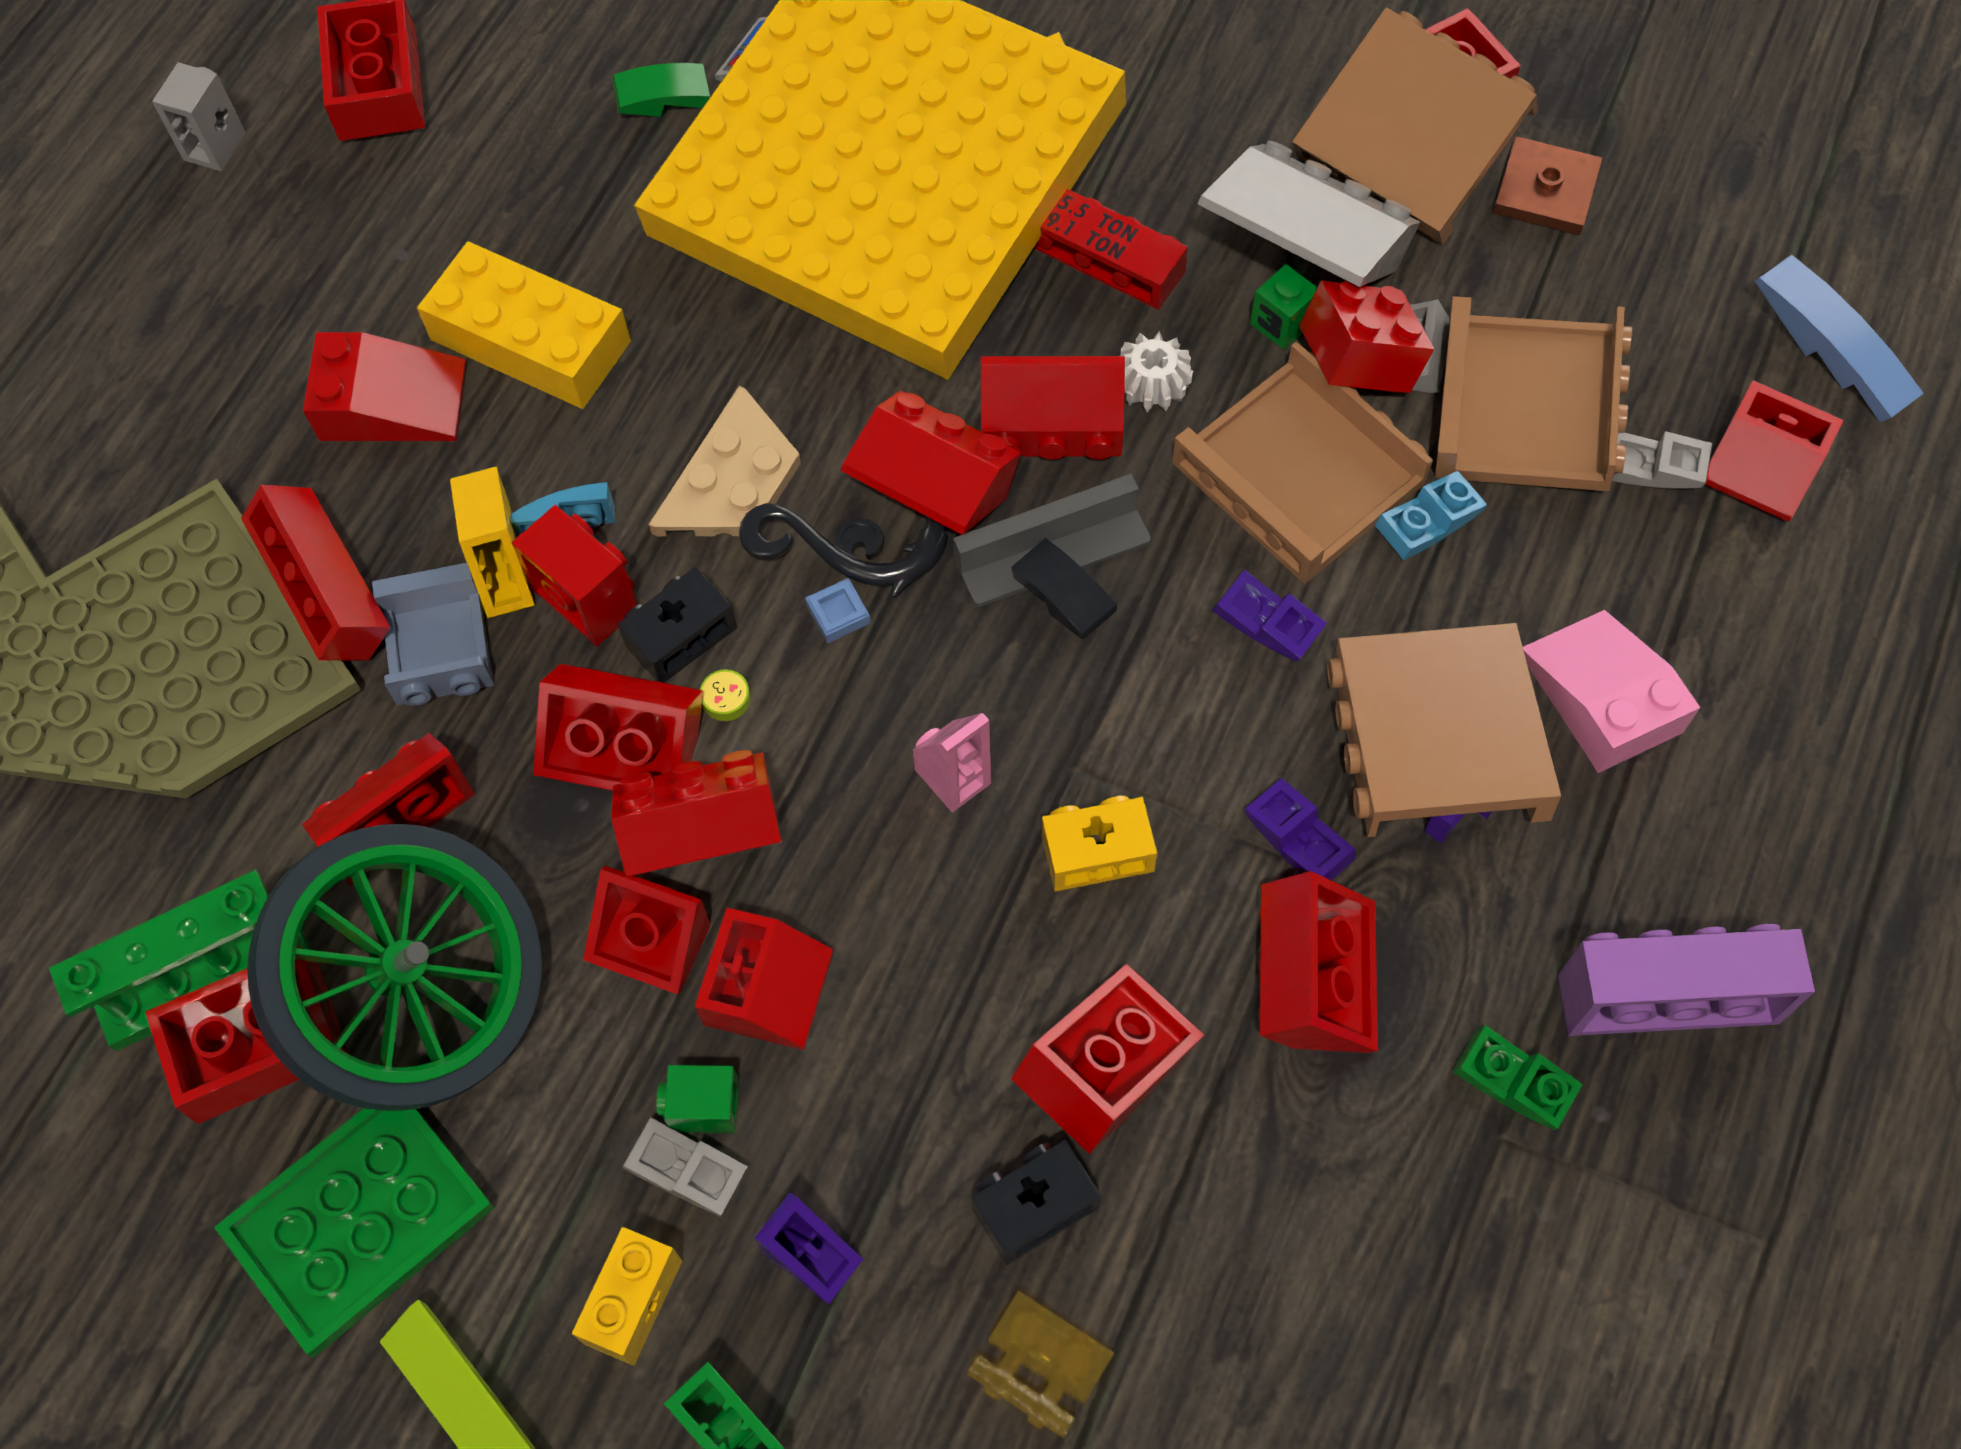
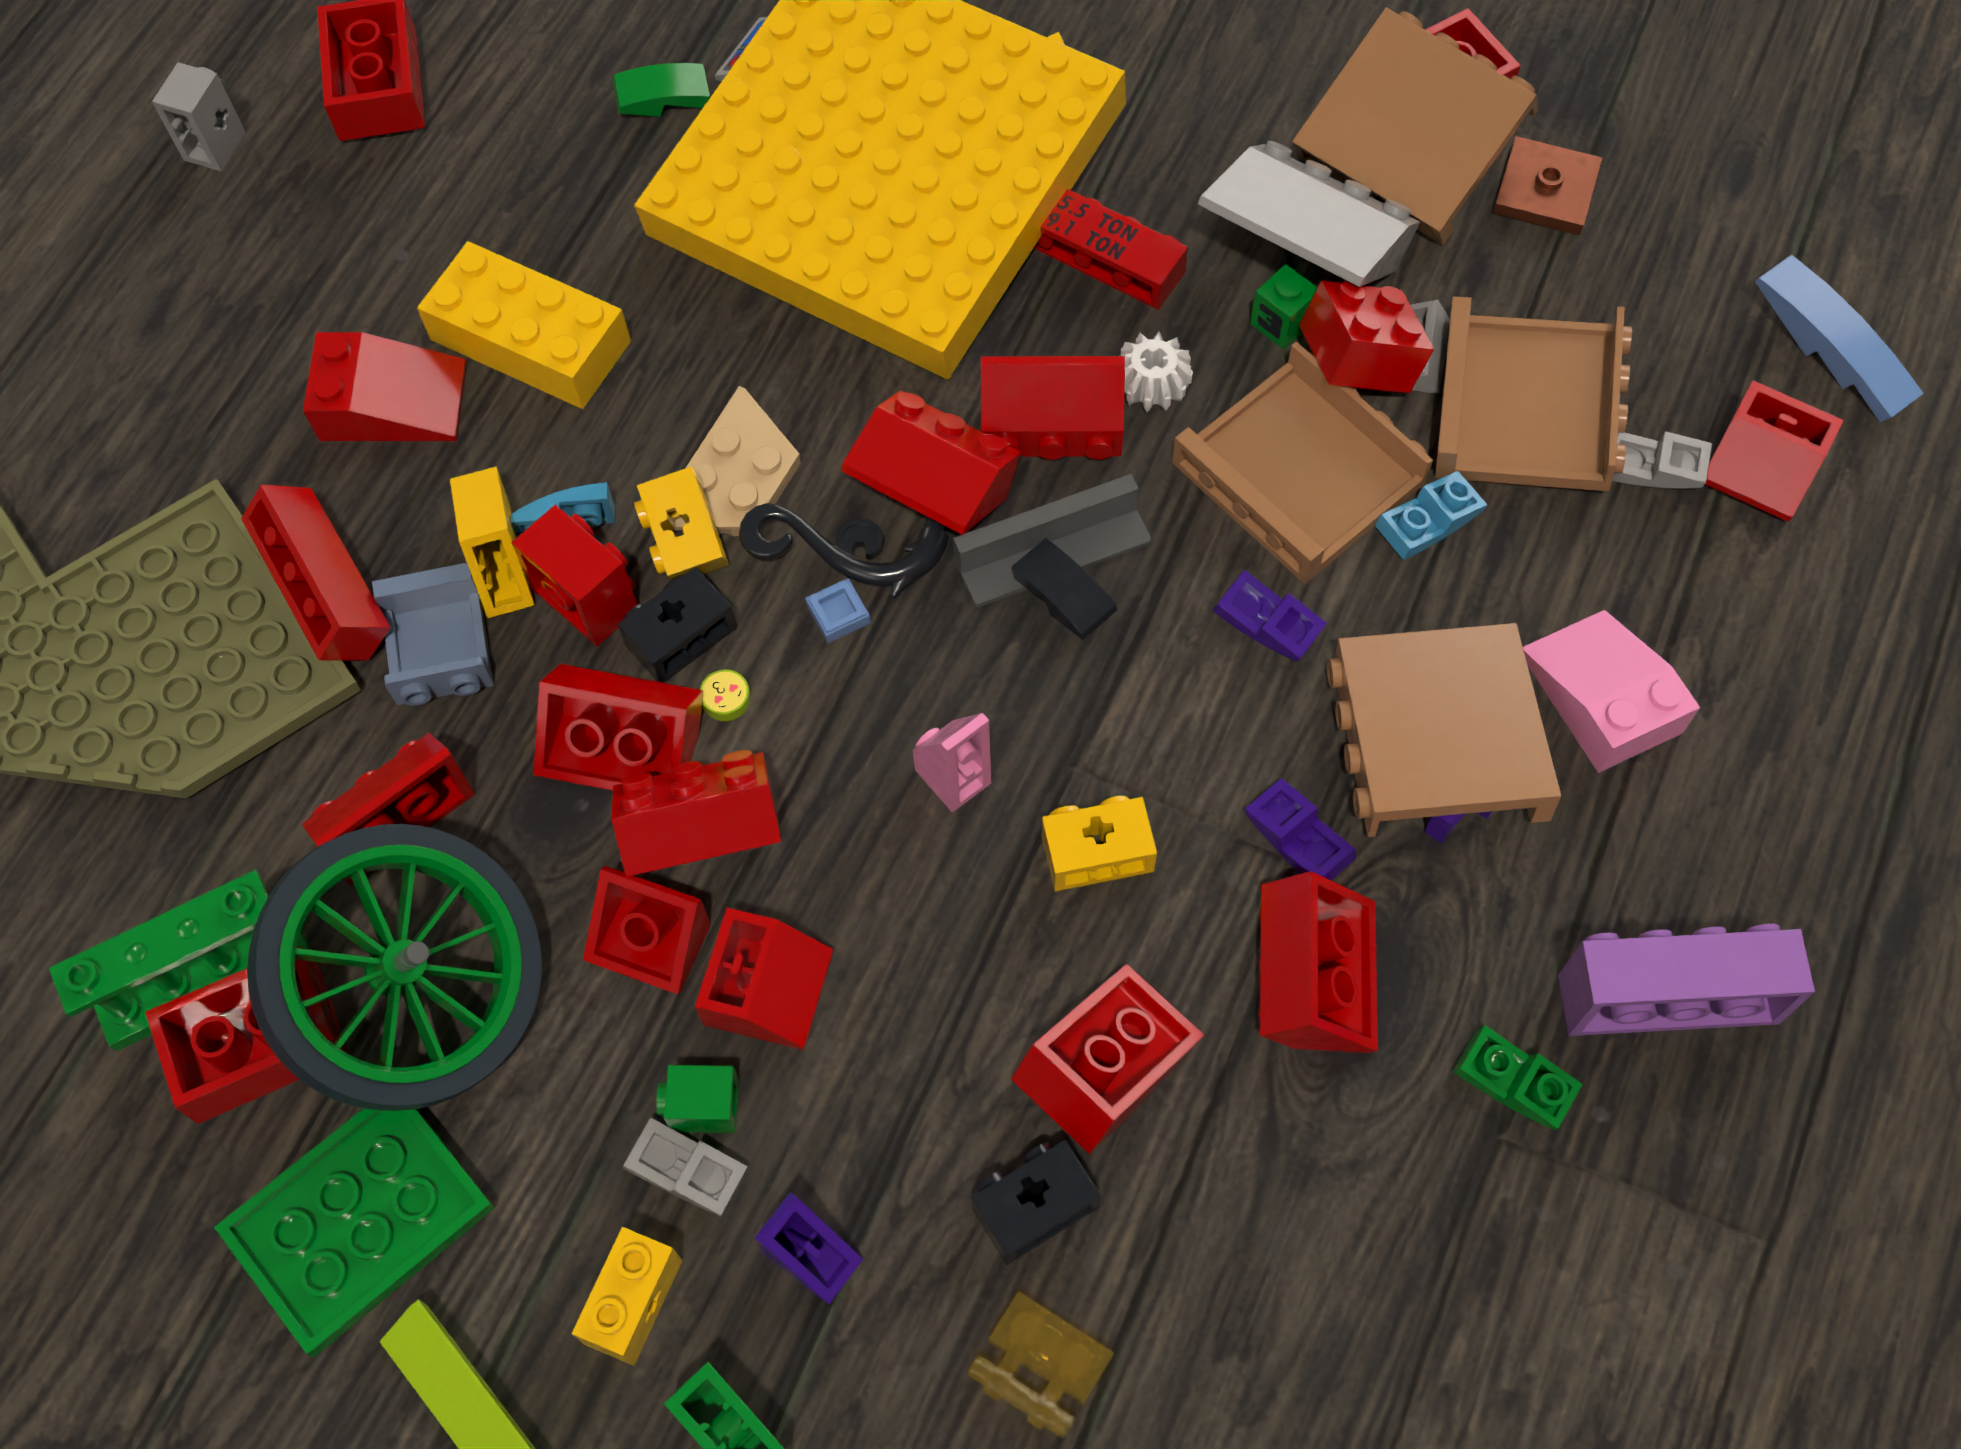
(674, 498): none -> yellow brick

